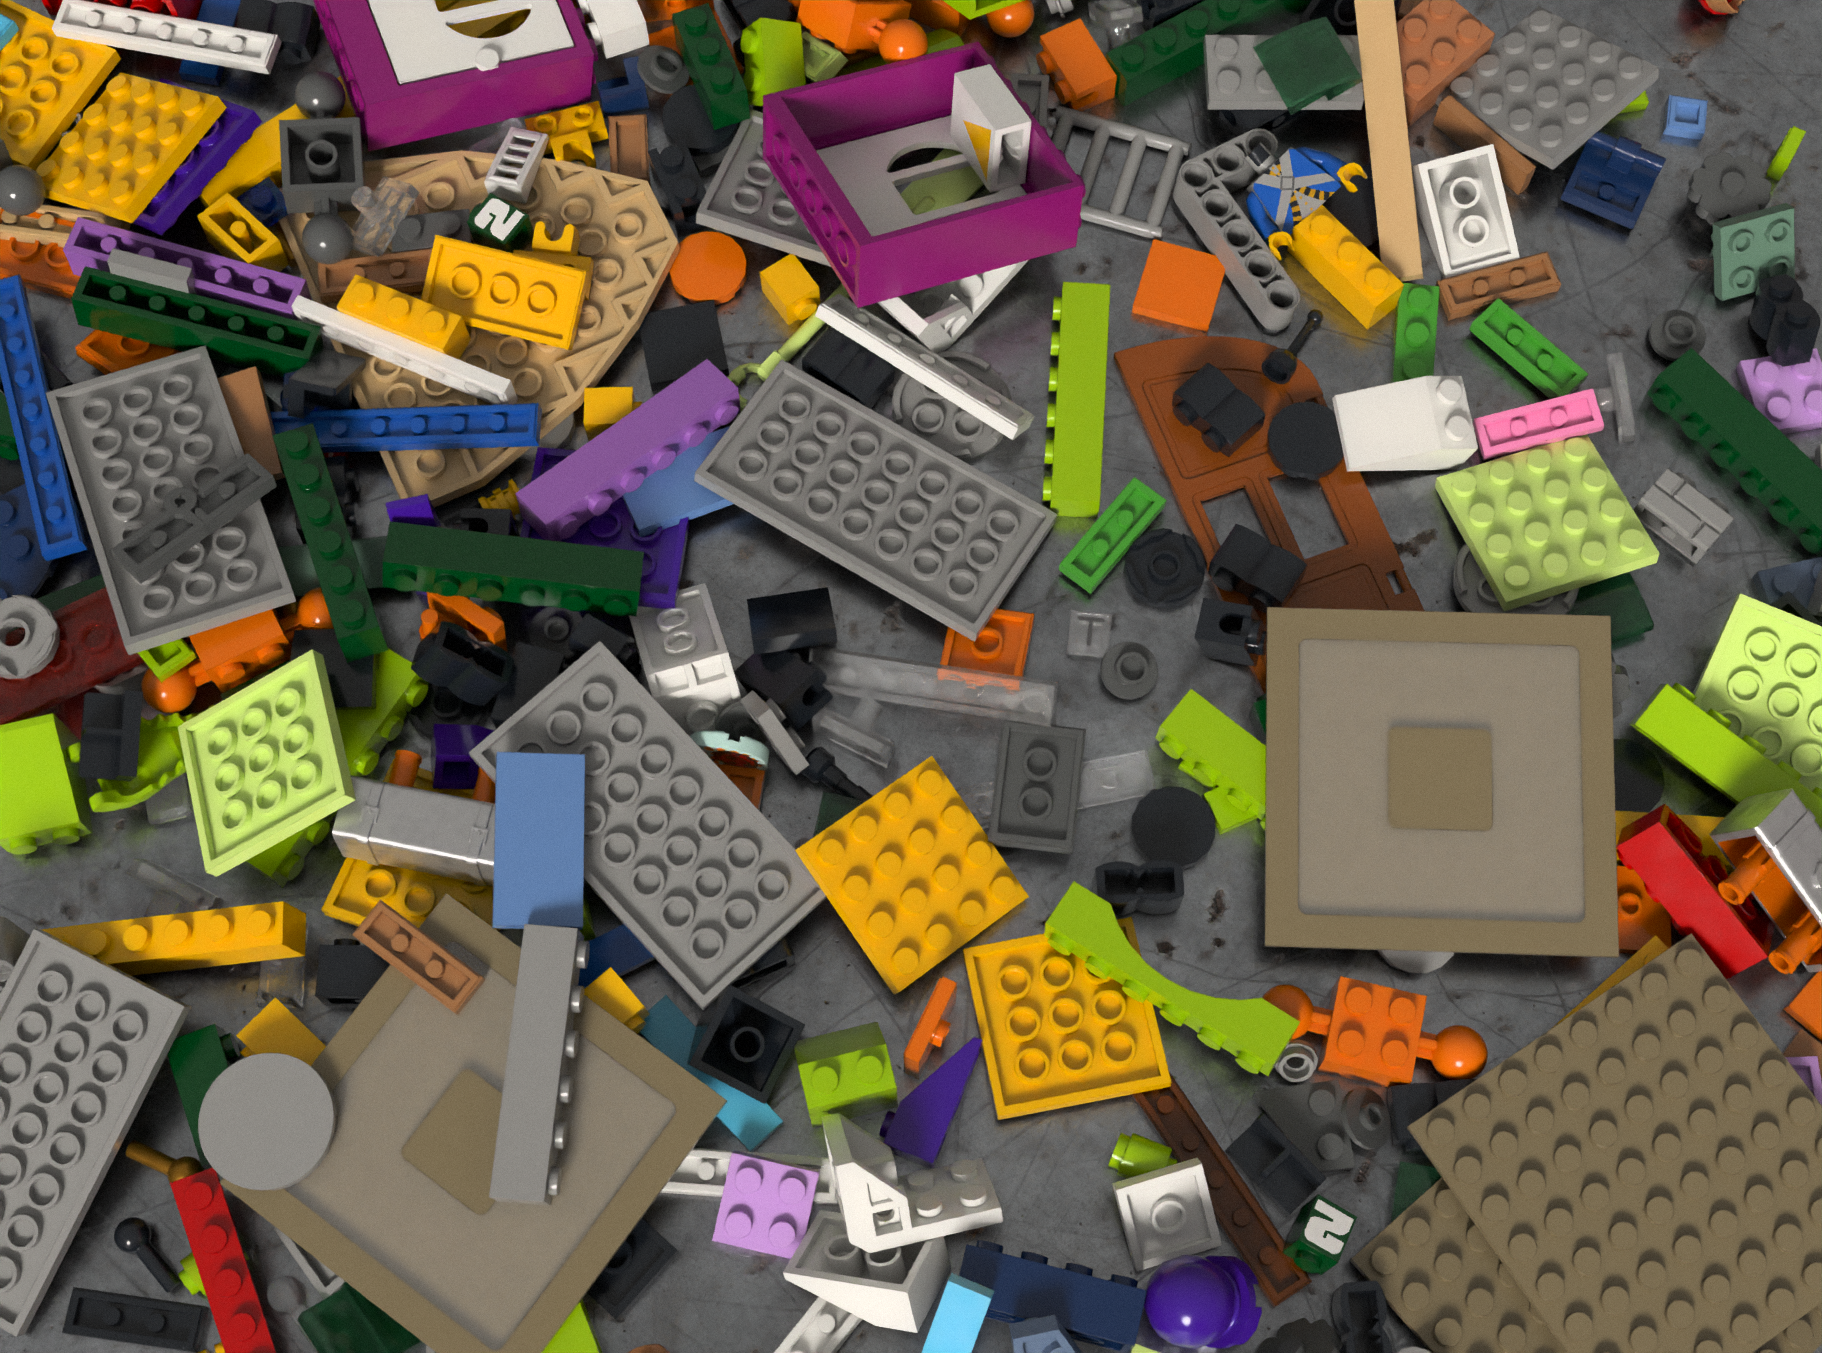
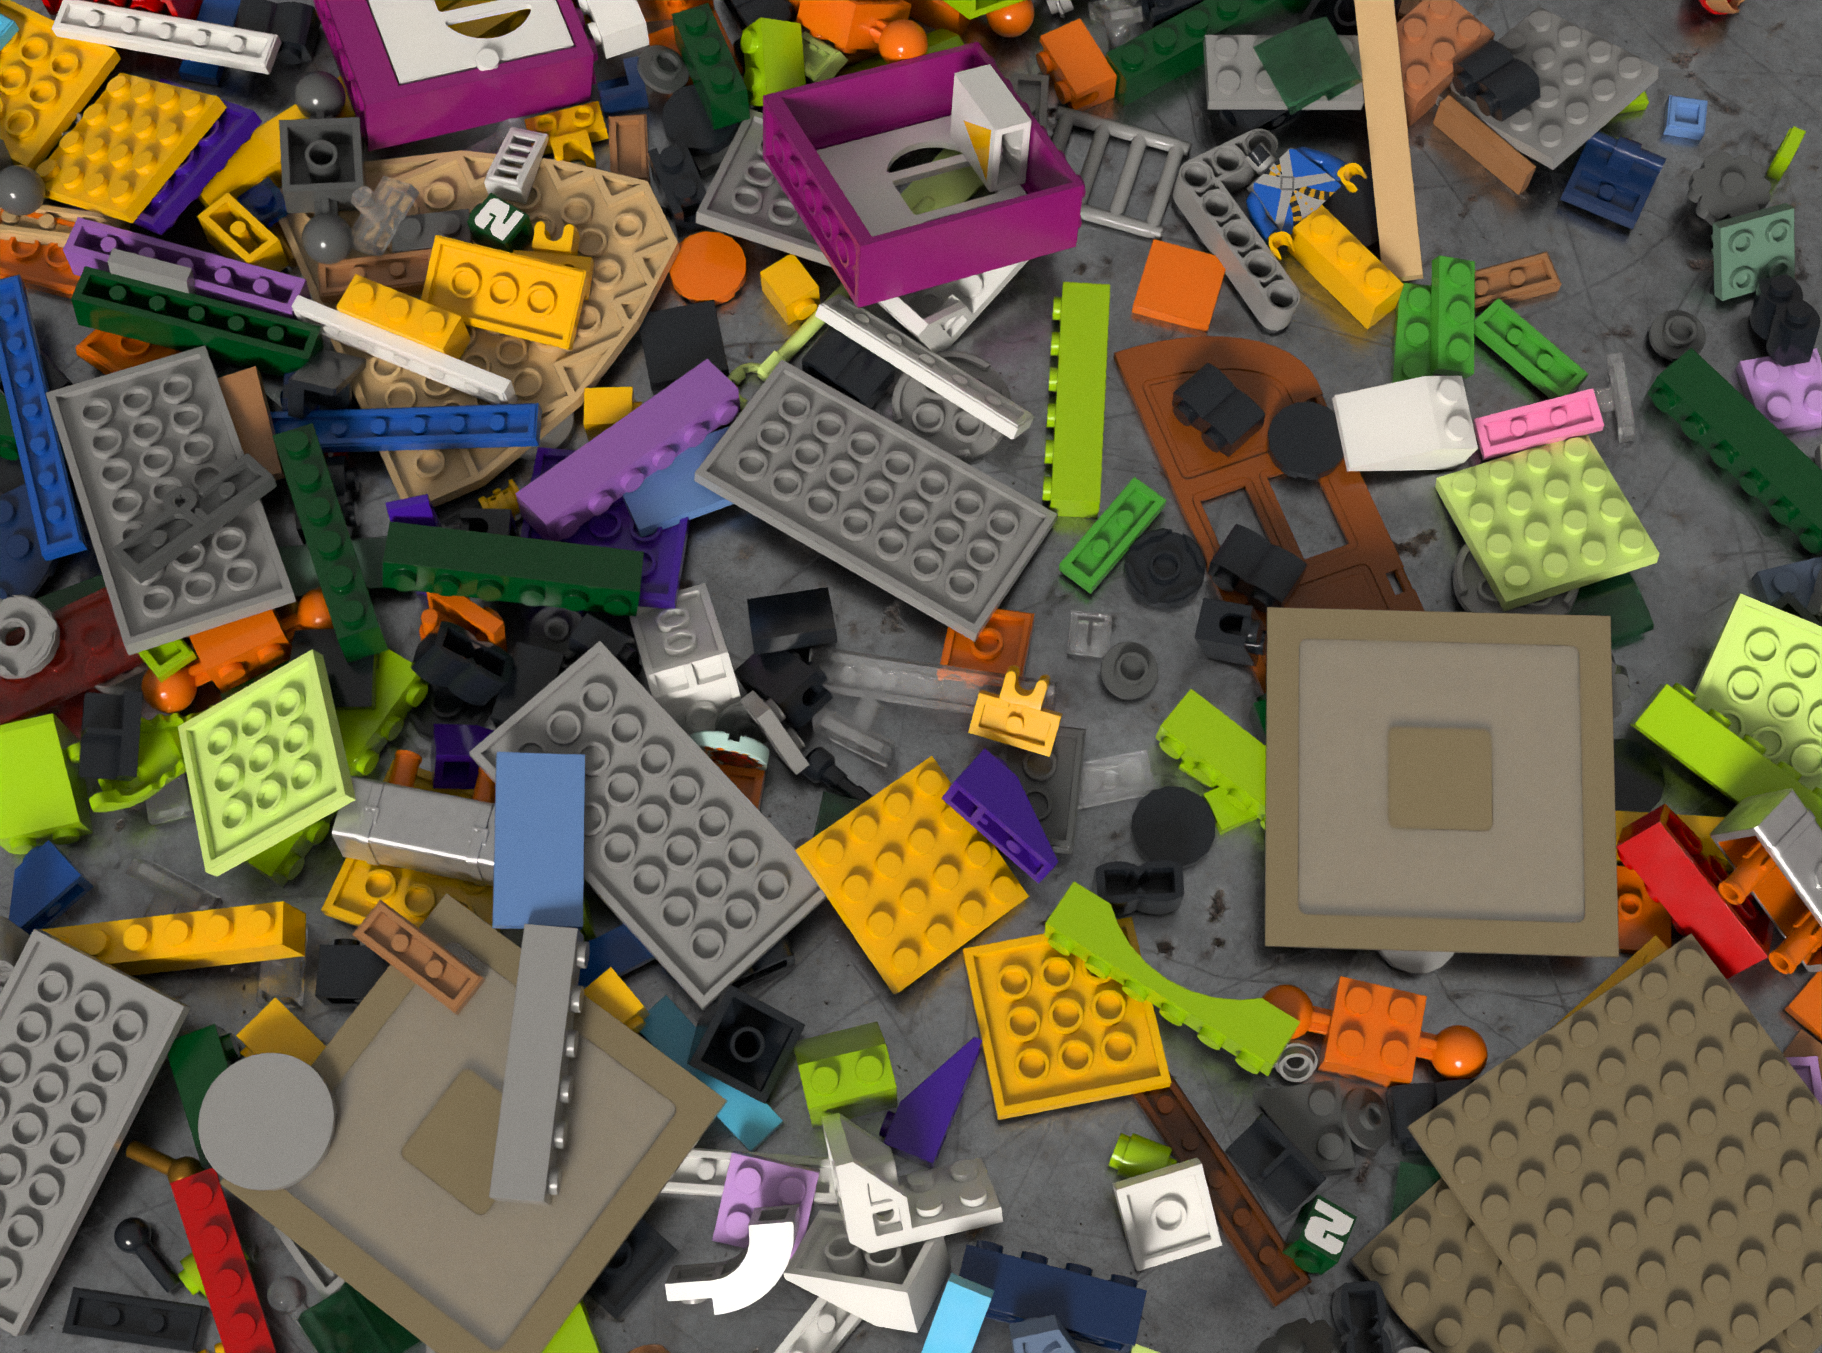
(45, 888): none -> blue slope
(748, 1275): none -> arch
(931, 1028): orange plate -> none
(999, 809): none -> dark purple slope
(1017, 715): none -> yellow plate
(1203, 1301): dark purple tile -> none
(1282, 363): black hinge -> none
(1452, 316): none -> bright green plate
(1465, 211): white slope -> none
(1496, 80): none -> black brick
(1683, 514): light grey brick -> none

